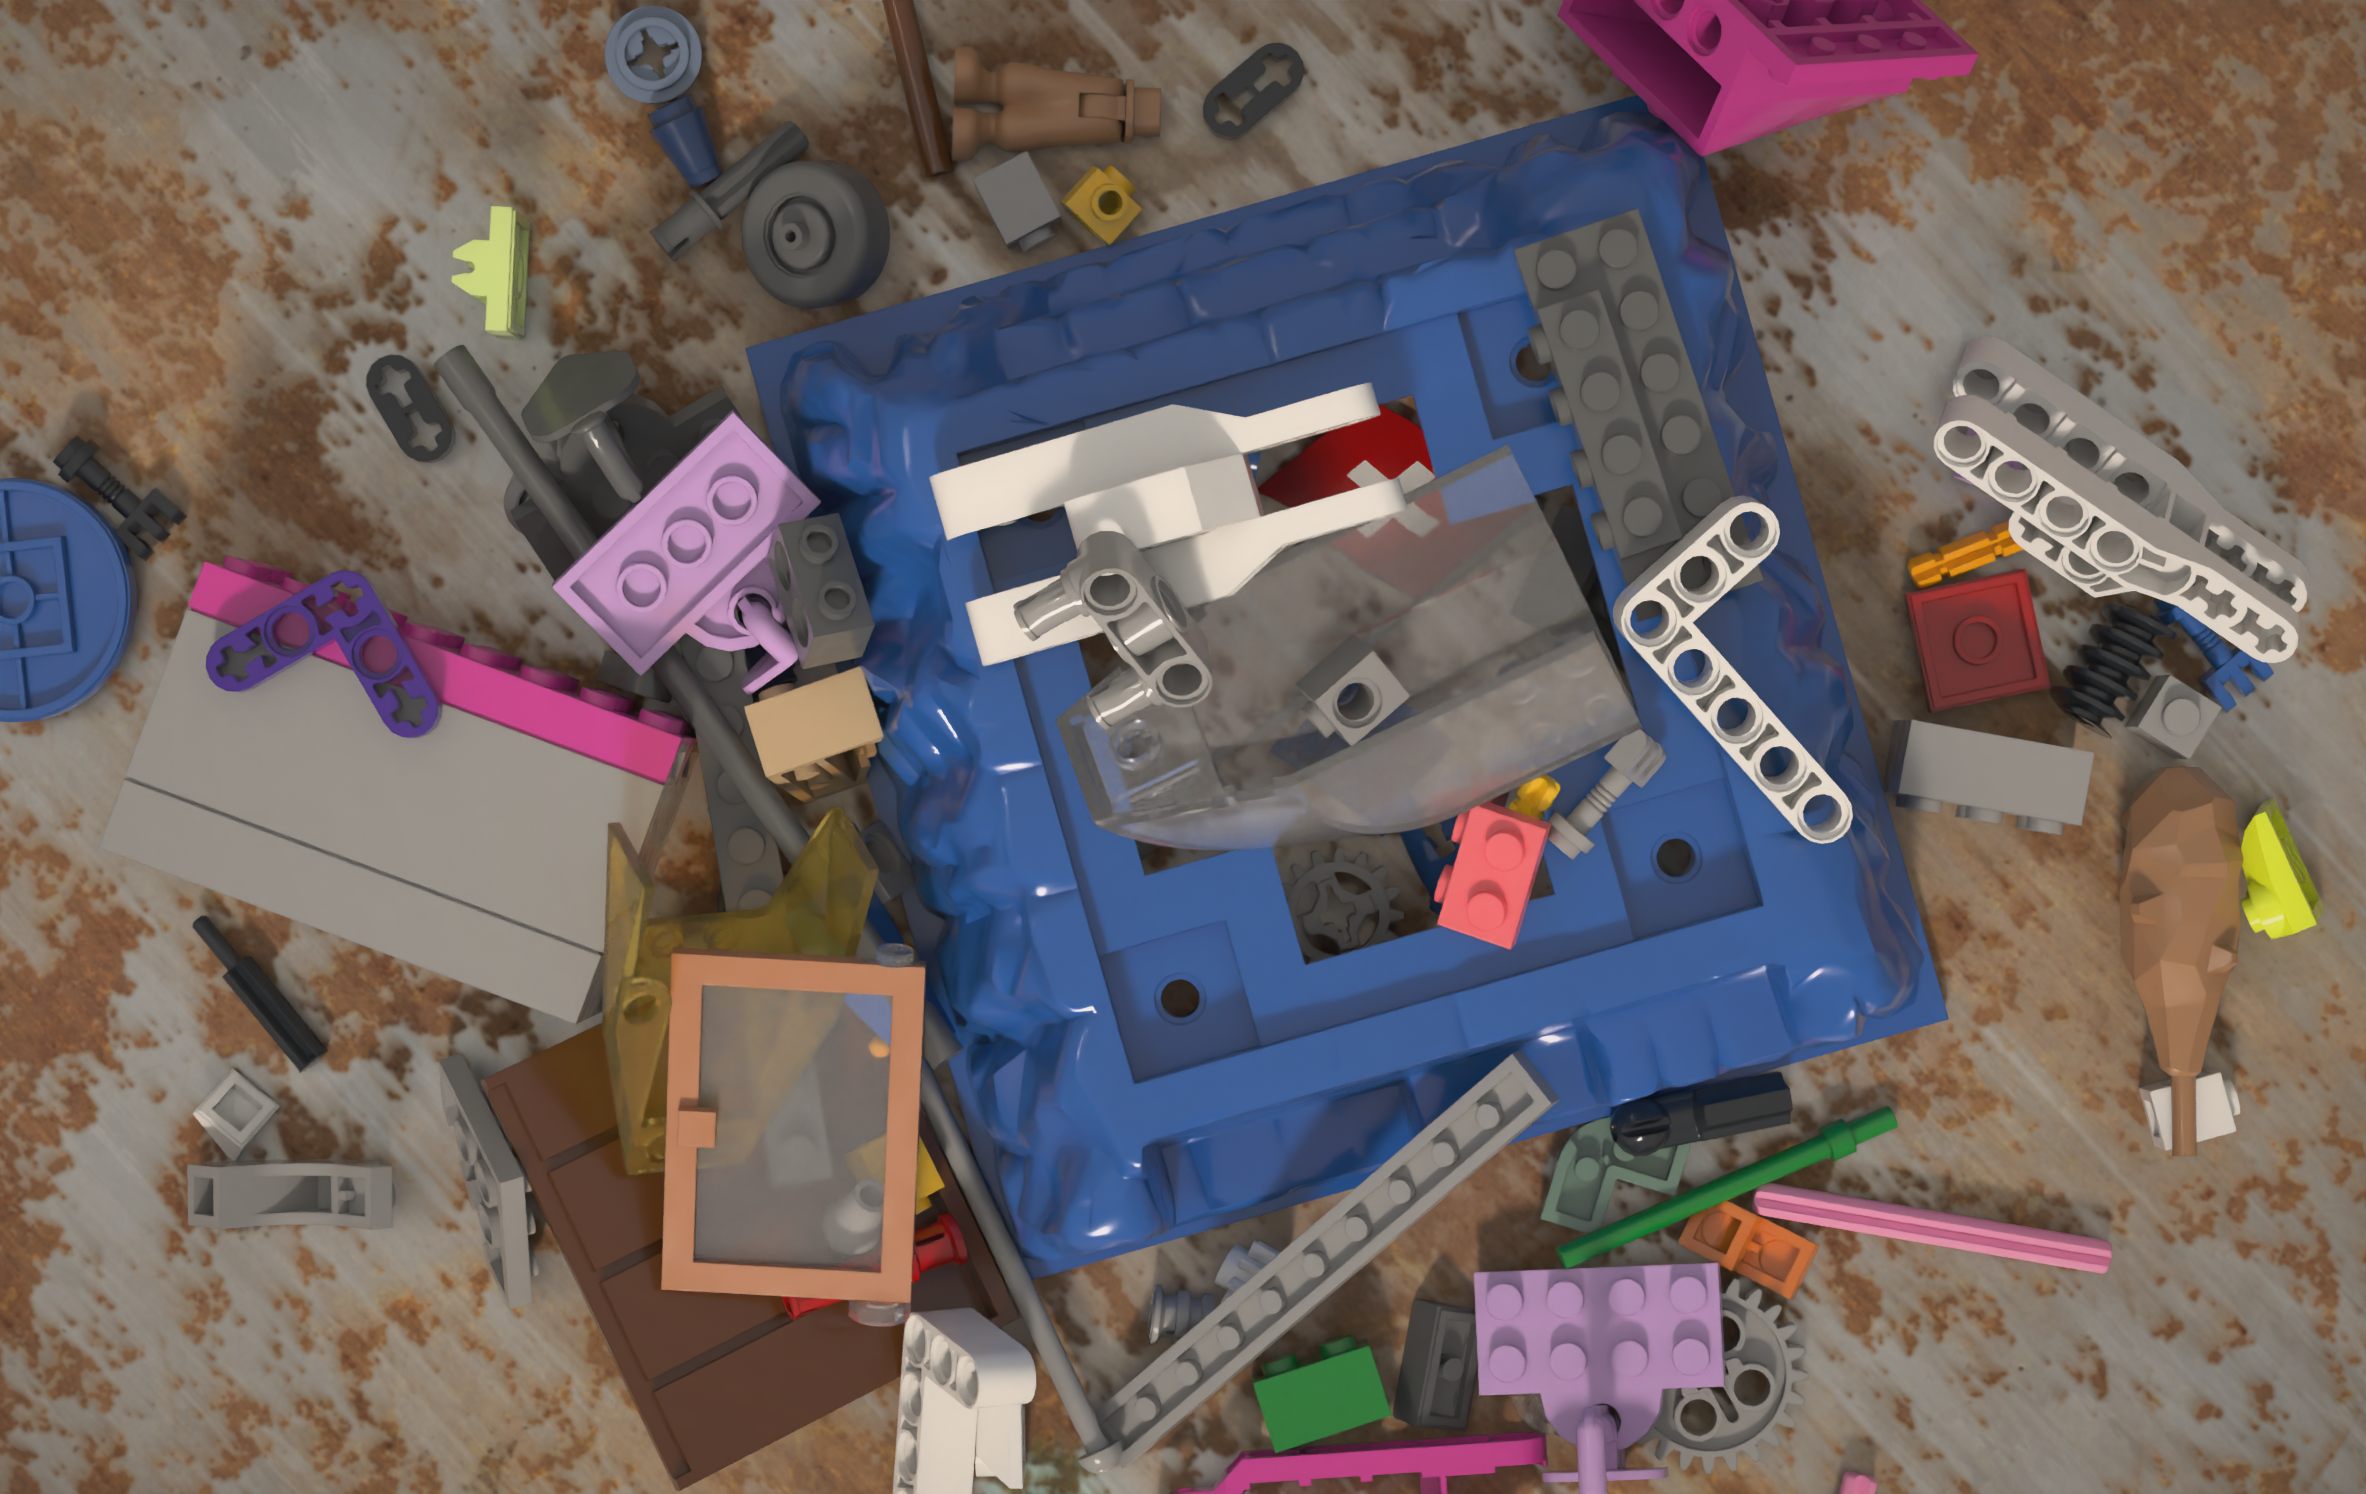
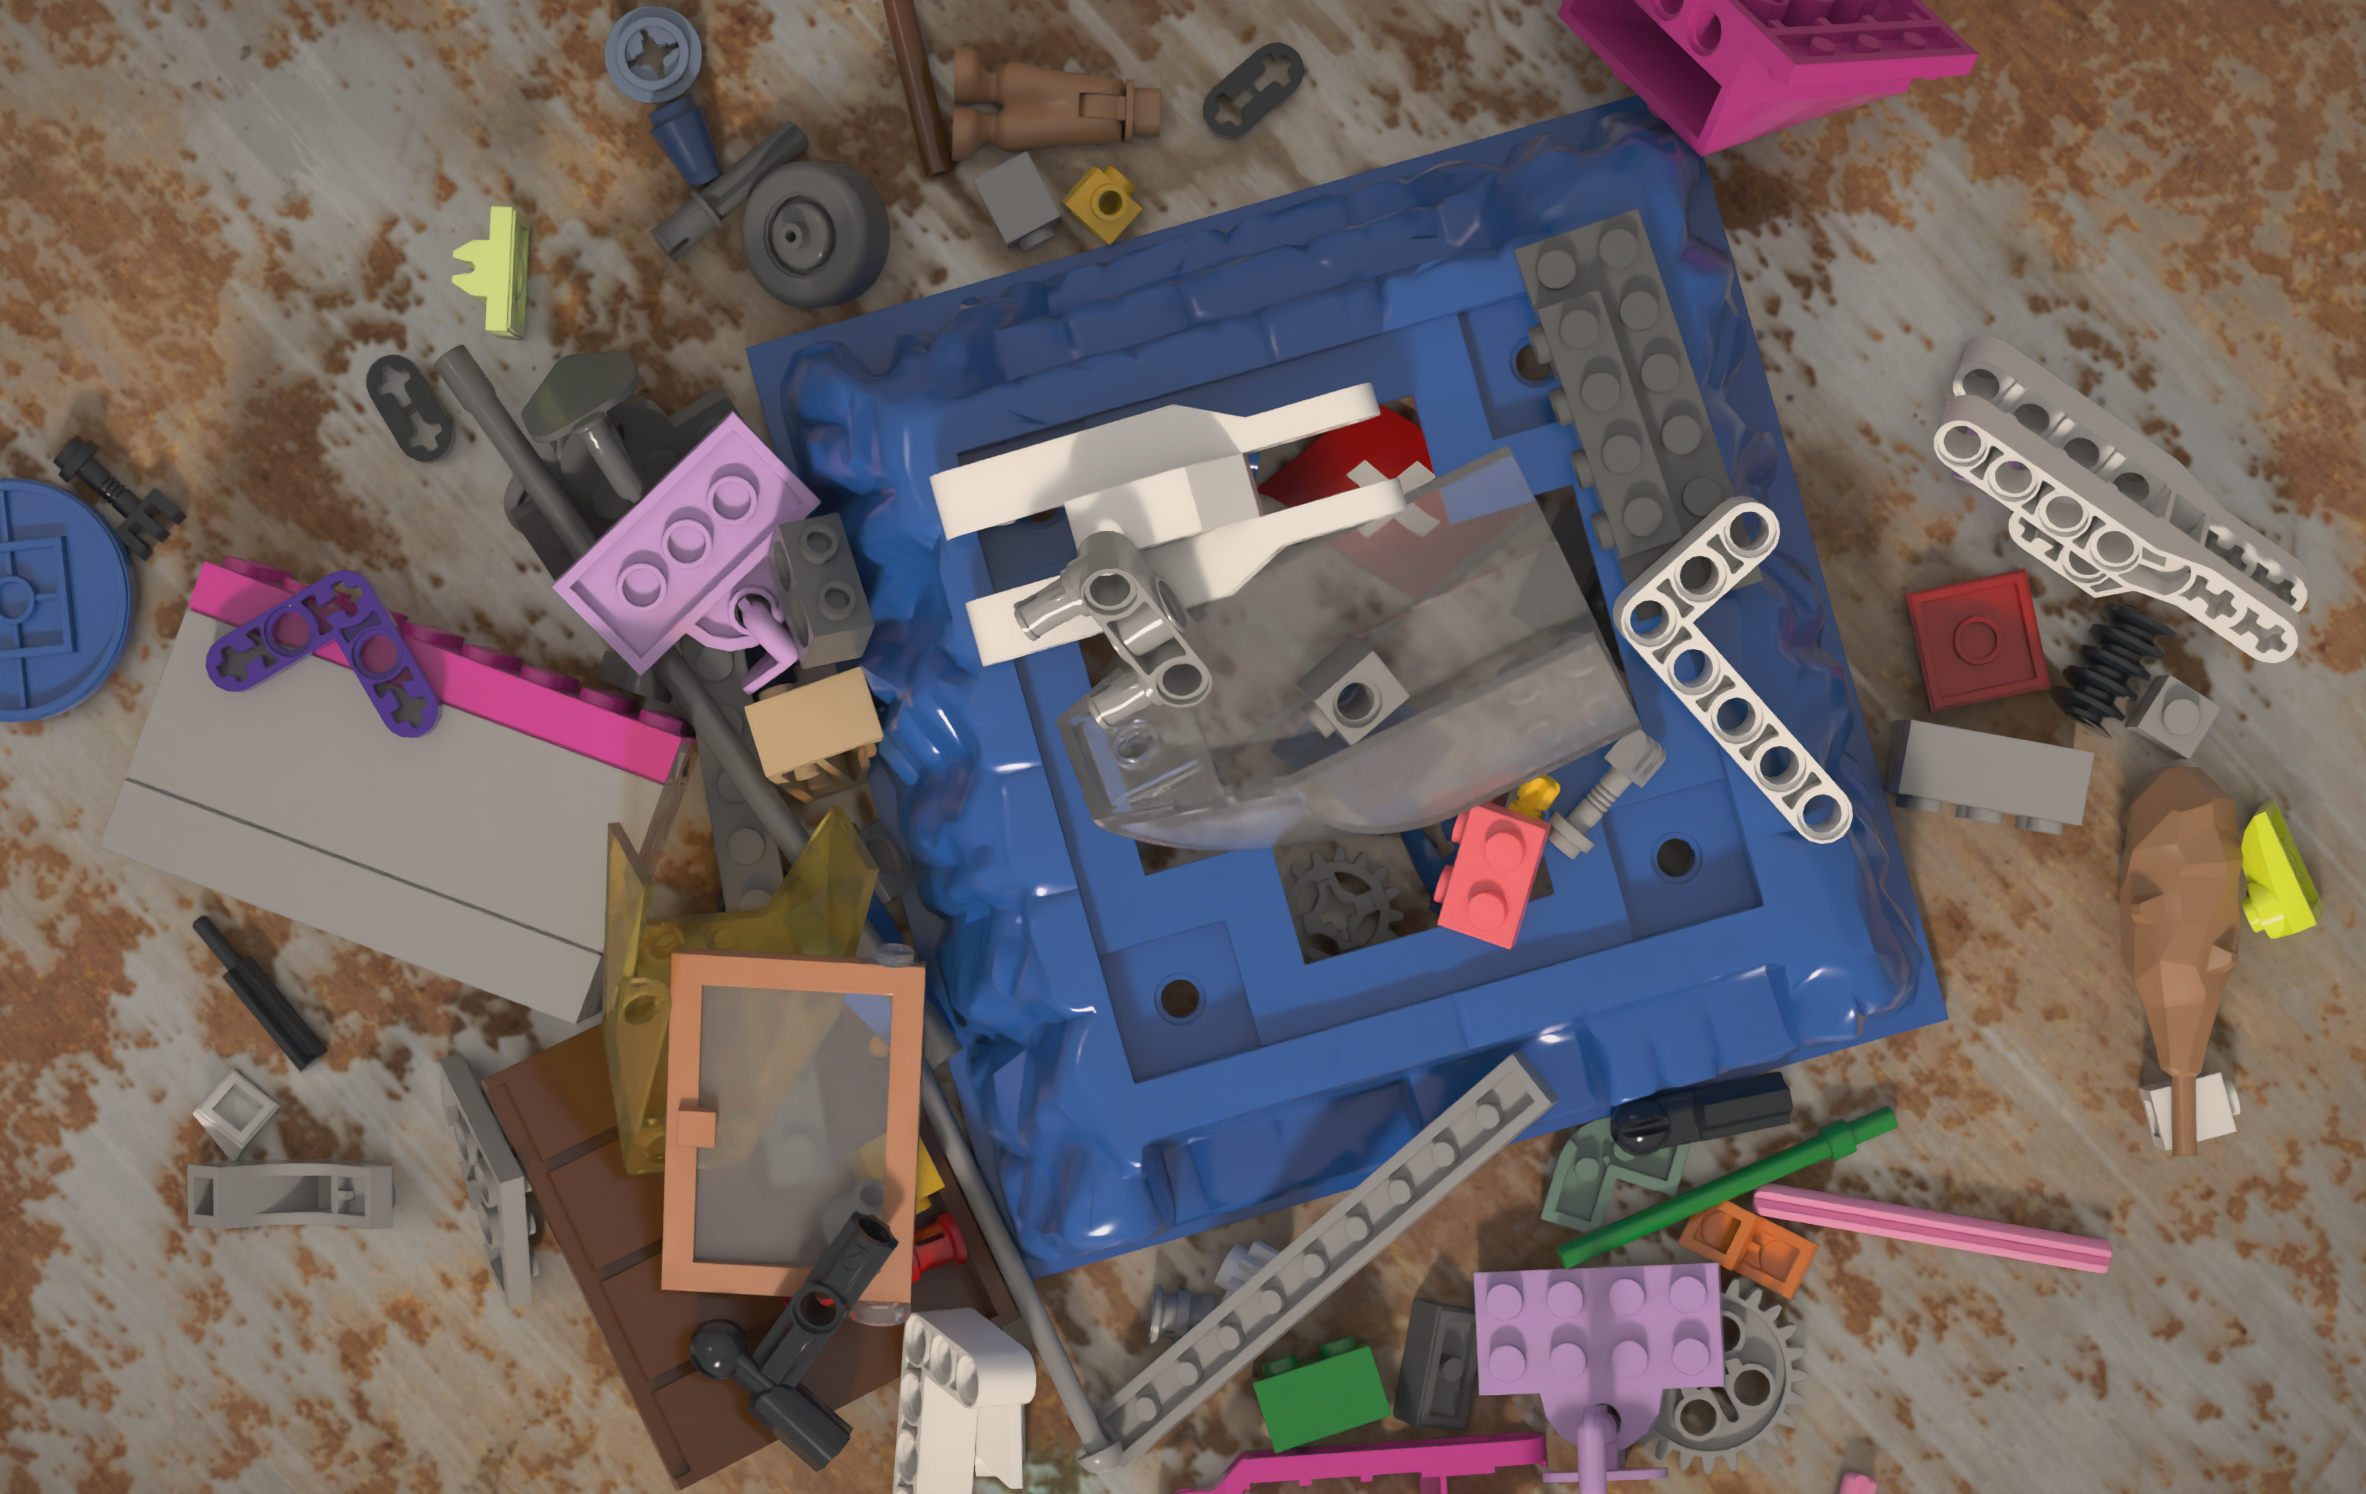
(791, 1414): none -> black piece
(843, 1275): none -> black piece
(1961, 556): light orange axle -> none
(2226, 663): blue hinge -> none

